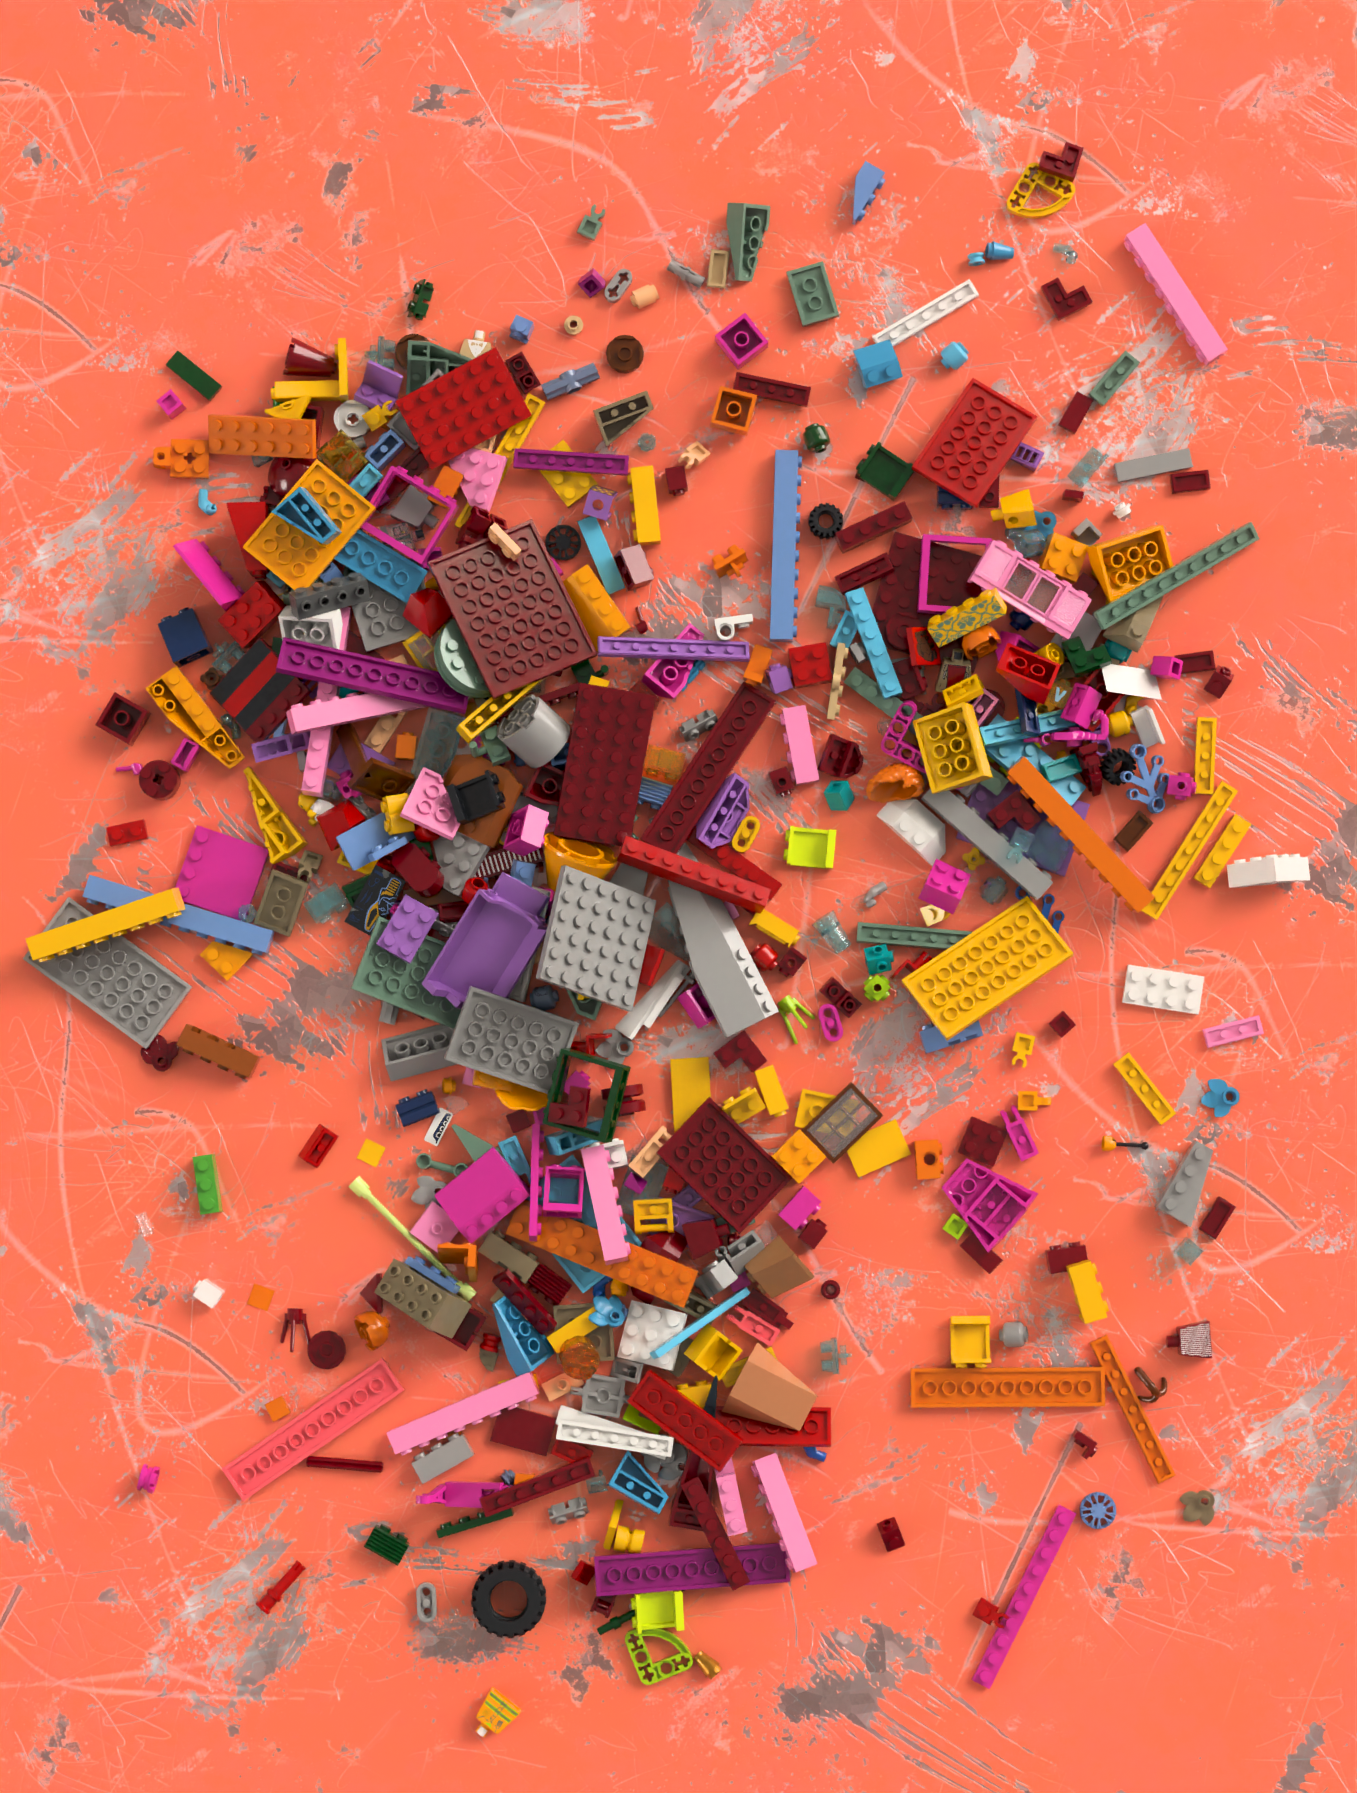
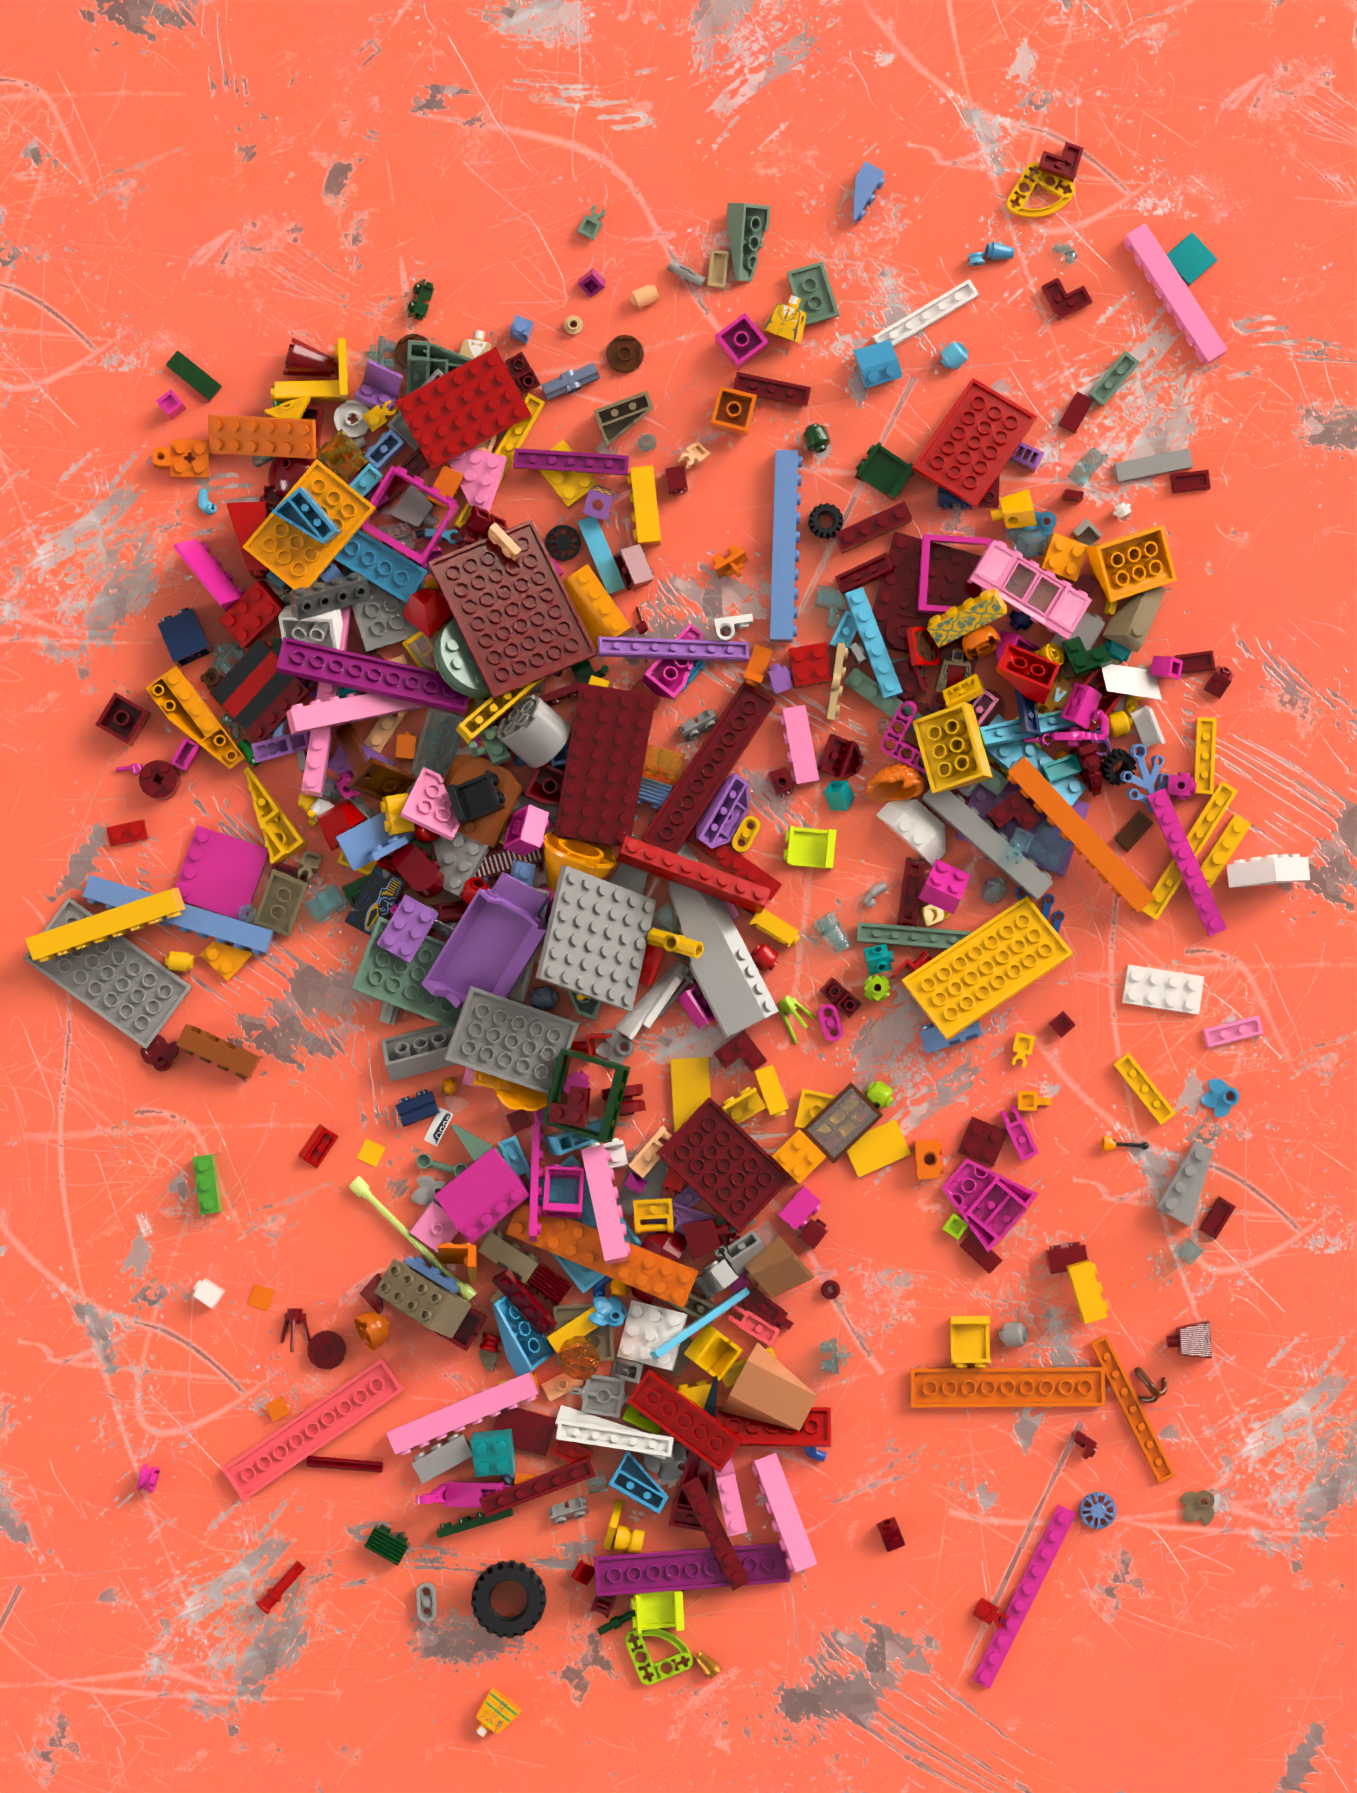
(179, 961): none -> yellow brick
(246, 749): none -> green cone
(429, 533): none -> medium azure plate
(493, 1452): none -> teal brick
(615, 283): light grey beam -> none
(667, 941): none -> yellow piece
(787, 320): none -> yellow torso
(795, 955): dark red brick -> none
(879, 1094): none -> lime head
(910, 892): none -> dark red plate
(973, 864): yellow plate -> none
(1176, 575): sand green plate -> none
(1186, 862): none -> dark pink plate
(1191, 258): none -> teal tile

